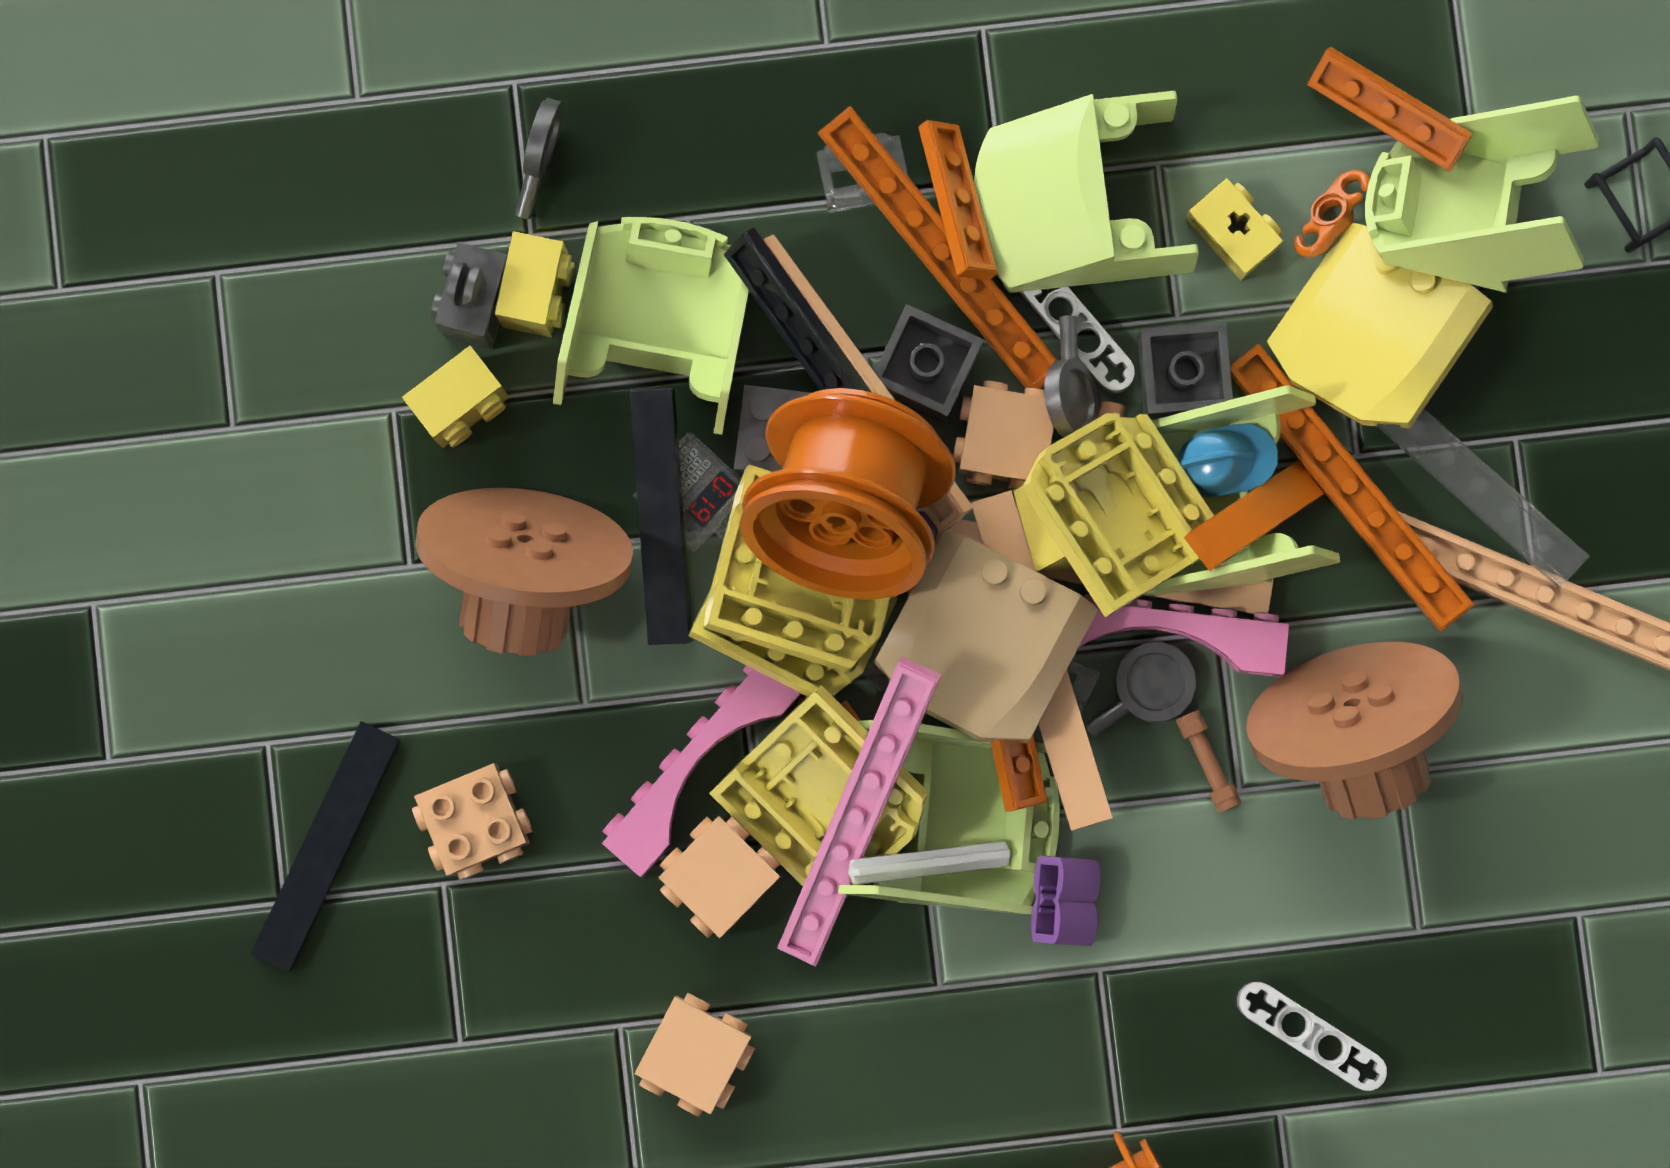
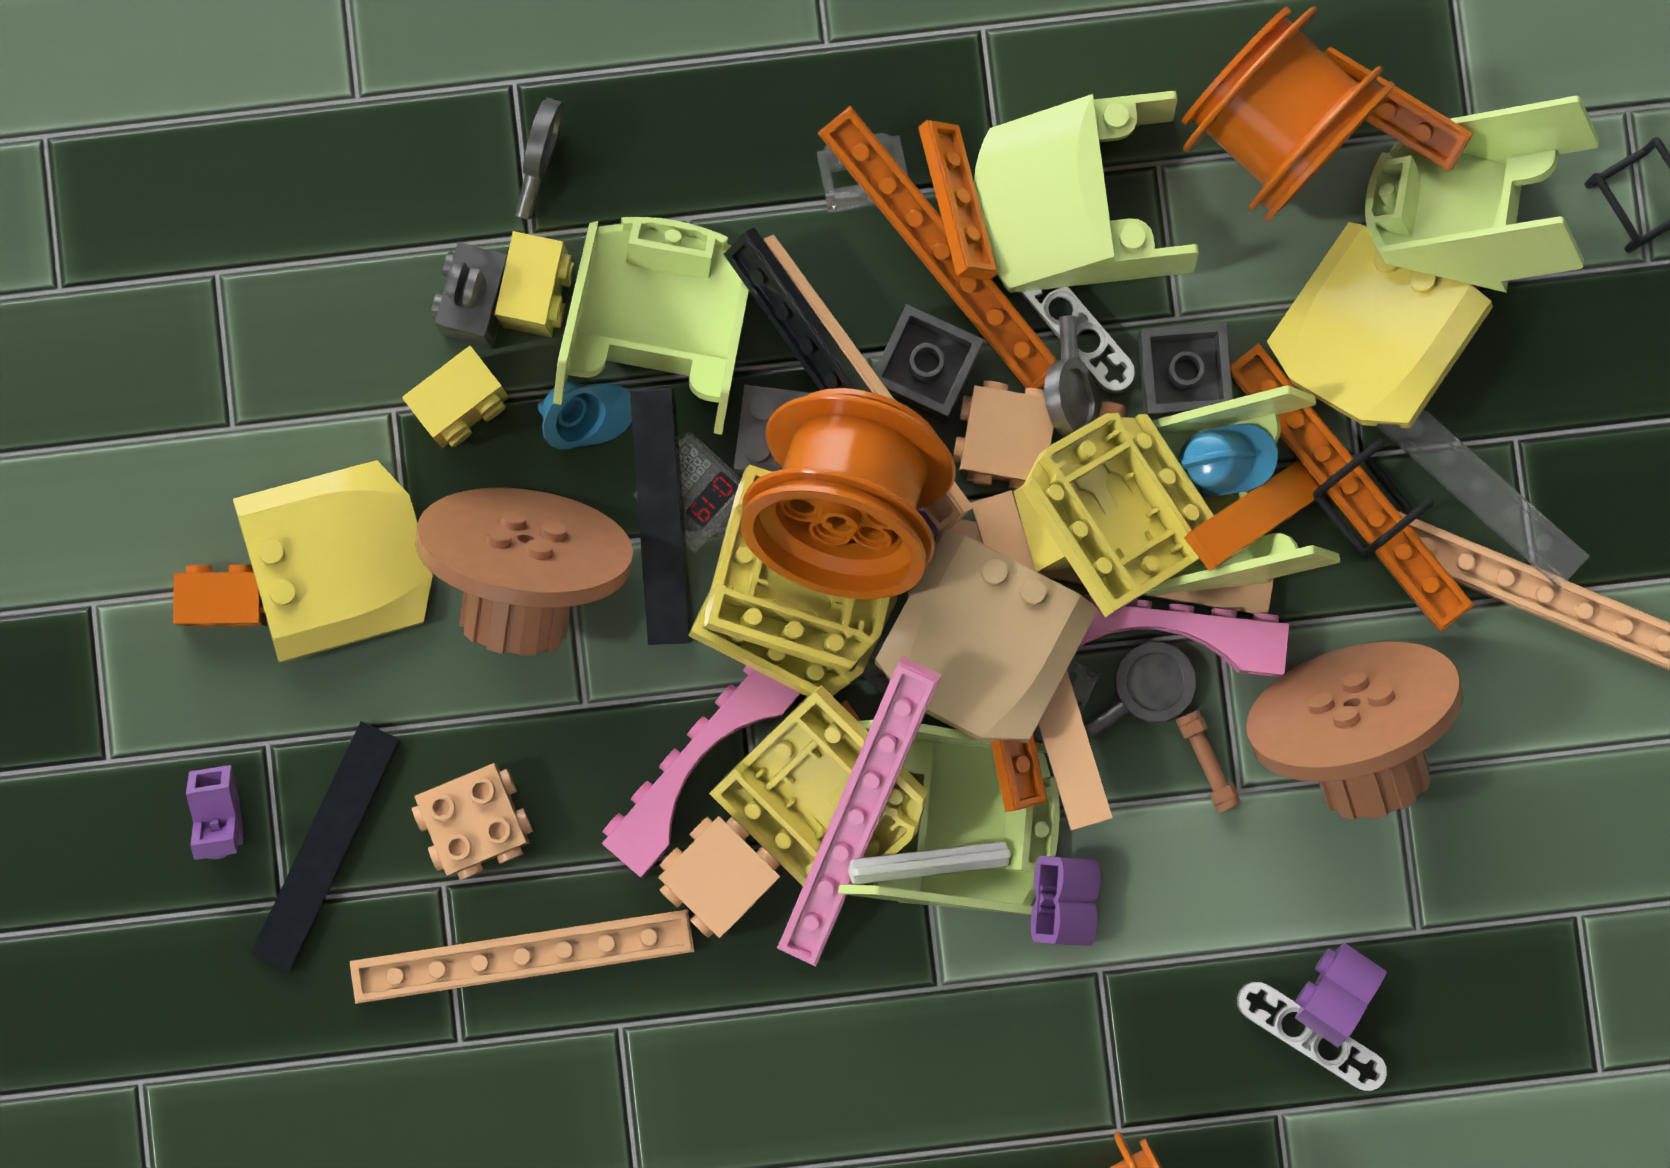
(214, 812): none -> medium lavender brick
(217, 598): none -> orange brick
(335, 559): none -> light yellow wedge
(521, 956): none -> light nougat tile
(586, 415): none -> dark azure piece
(695, 1055): light nougat brick -> none
(1239, 250): light yellow brick -> none
(1283, 109): none -> orange wheel
(1330, 230): orange piece -> none
(1339, 994): none -> medium lavender brick
(1366, 457): none -> black piece

